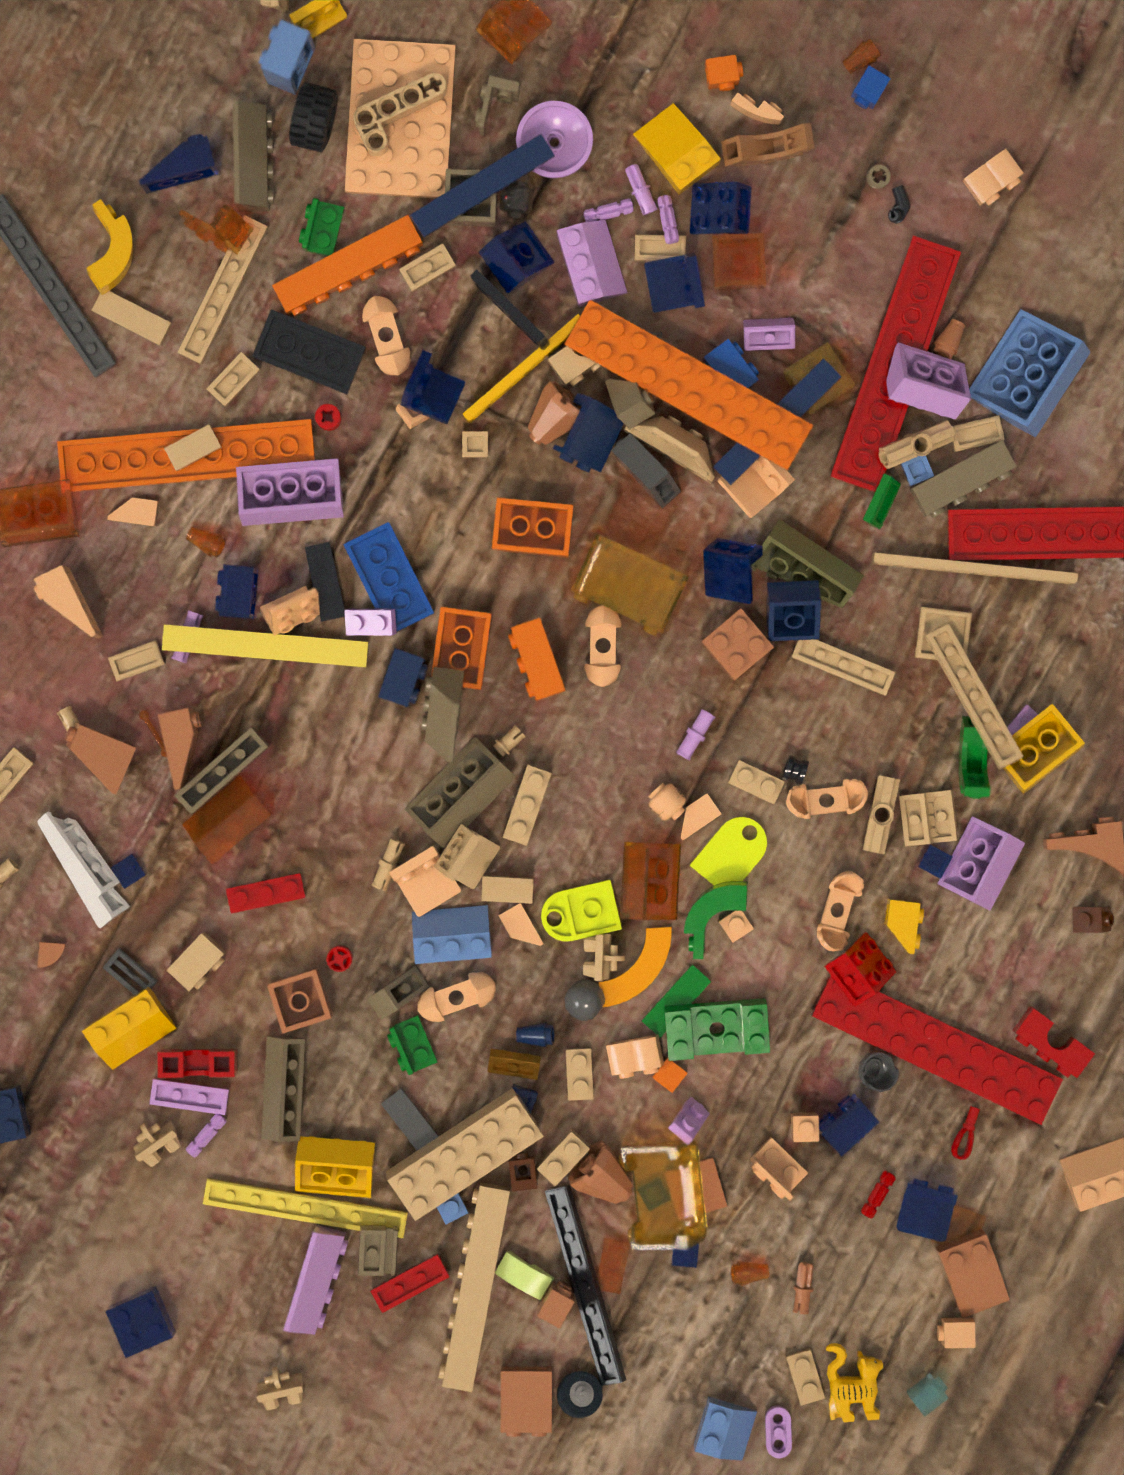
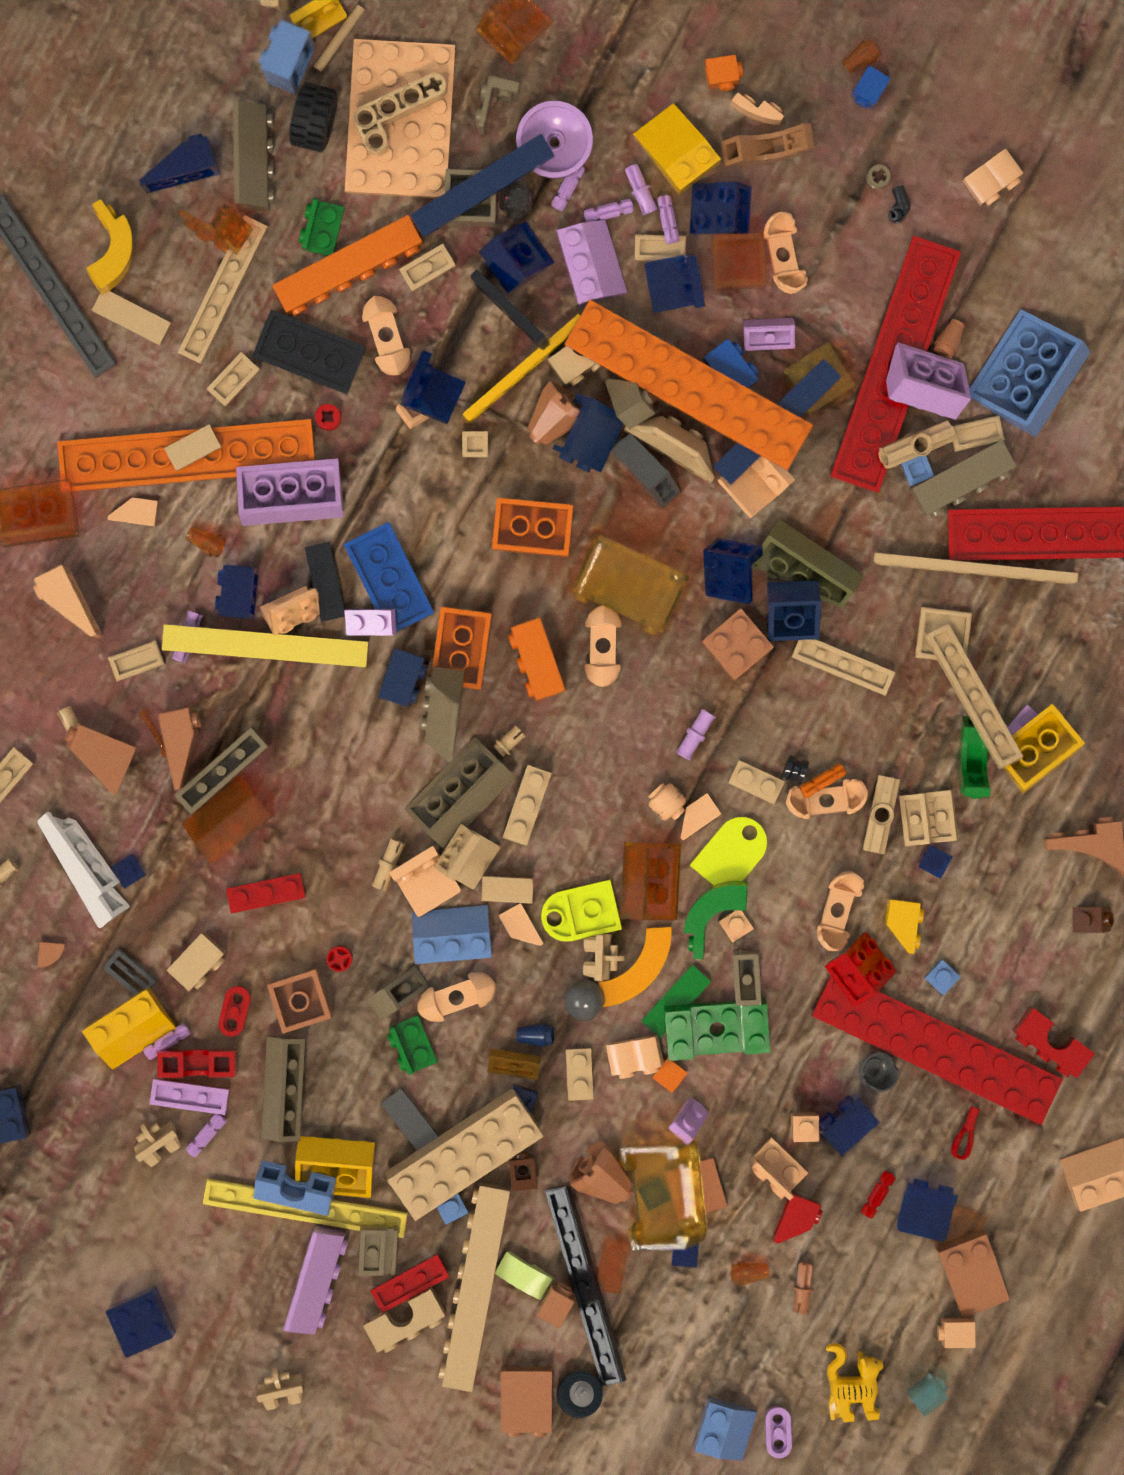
(167, 1041): none -> lavender axle
(234, 1010): none -> red plate
(277, 1187): none -> medium blue arch
(338, 38): none -> tan bar
(386, 1332): none -> tan arch
(563, 1157): tan brick -> none
(567, 189): none -> lavender axle
(747, 977): none -> dark tan slope
(778, 235): none -> light nougat piece
(797, 1217): none -> red slope
(805, 1376): tan plate -> none
(823, 780): none -> orange axle
(882, 501): green tile -> none
(942, 977): none -> medium blue plate
(981, 863): lavender slope -> none

